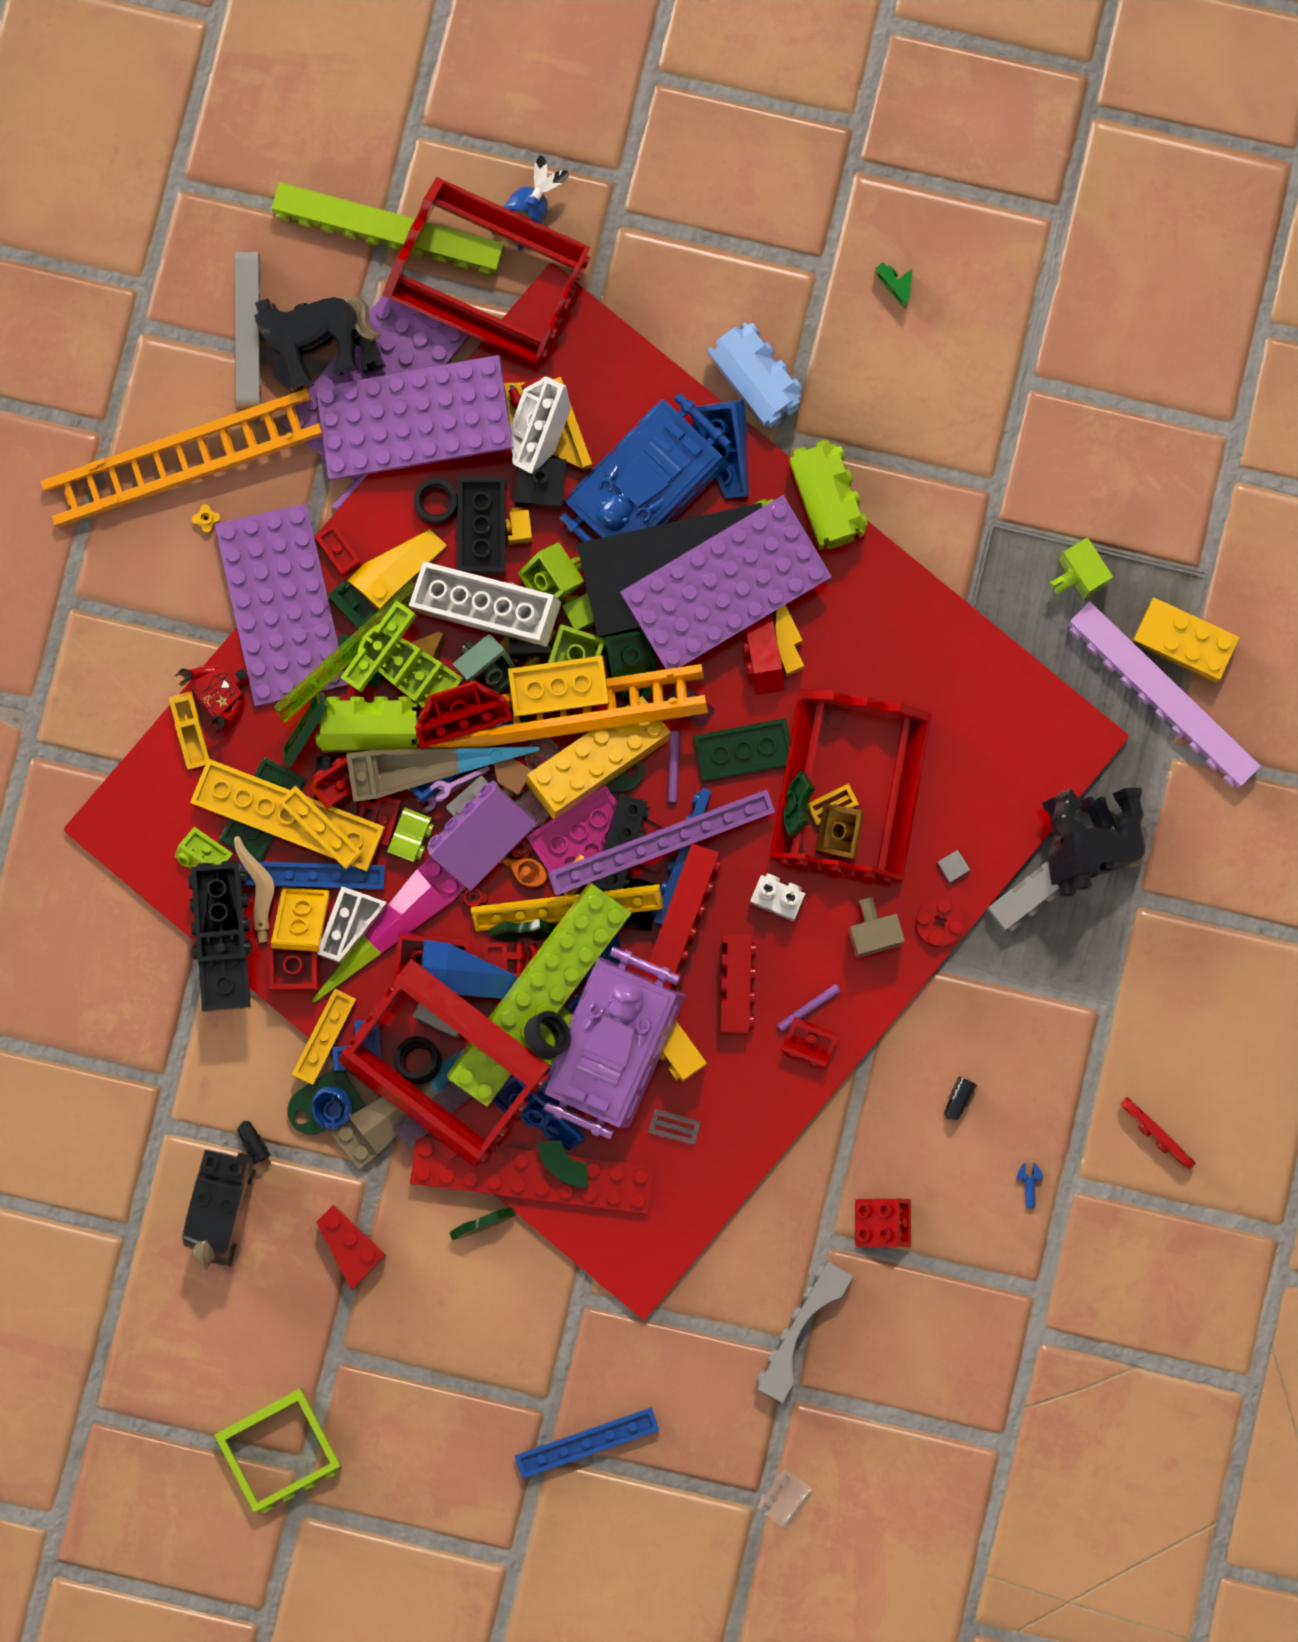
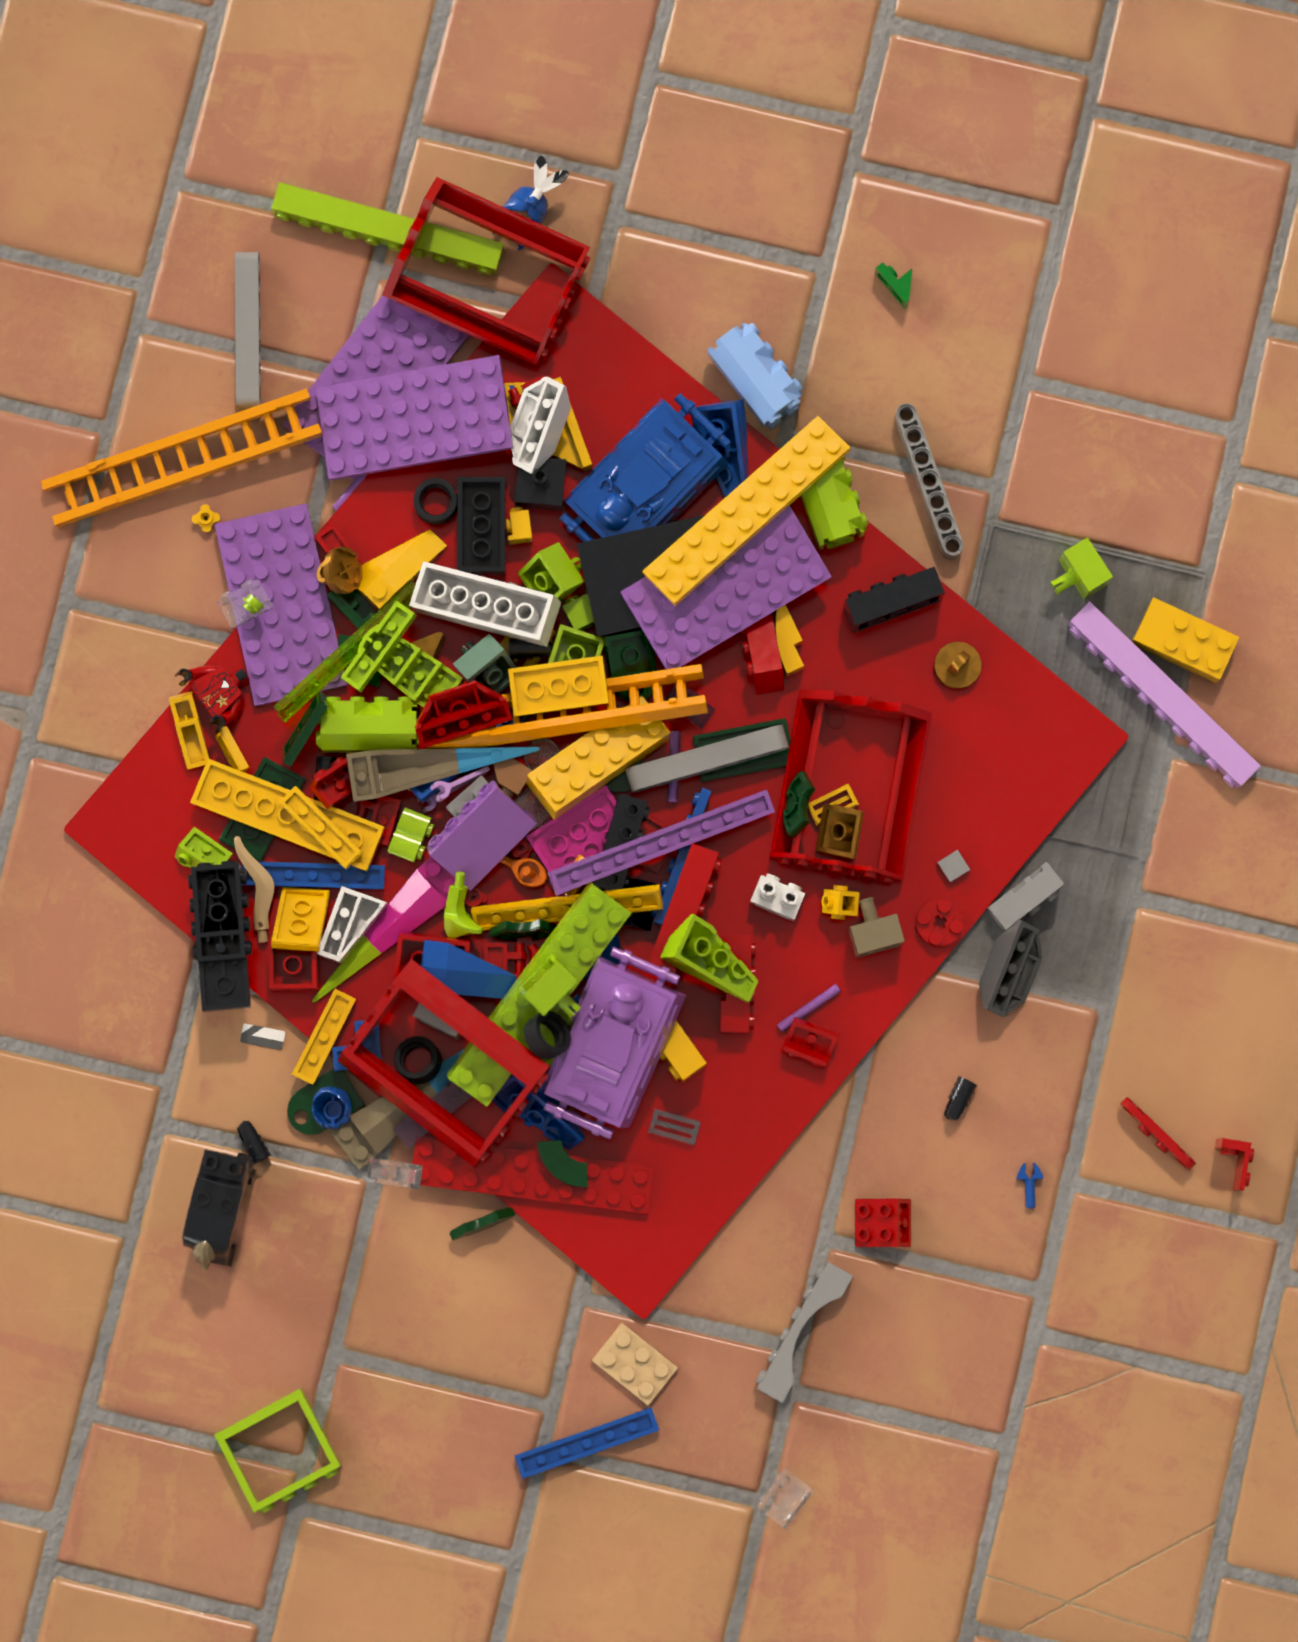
(231, 750): none -> yellow tile
(232, 603): none -> clear bracket
(253, 604): none -> lime plate
(262, 1036): none -> sticker
(313, 328): black piece -> none
(340, 570): none -> pearl gold tile
(349, 1245): red wedge -> none
(394, 1173): none -> clear brick
(456, 920): none -> lime animal
(550, 987): none -> lime brick
(634, 1364): none -> tan plate
(703, 954): none -> lime wedge
(707, 758): none -> light grey beam
(746, 511): none -> yellow plate
(840, 902): none -> yellow brick
(893, 599): none -> black brick
(928, 470): none -> light grey beam
(957, 665): none -> pearl gold tile
(1011, 969): none -> dark grey wedge
(1090, 852): black piece -> none
(1245, 1155): none -> red bracket

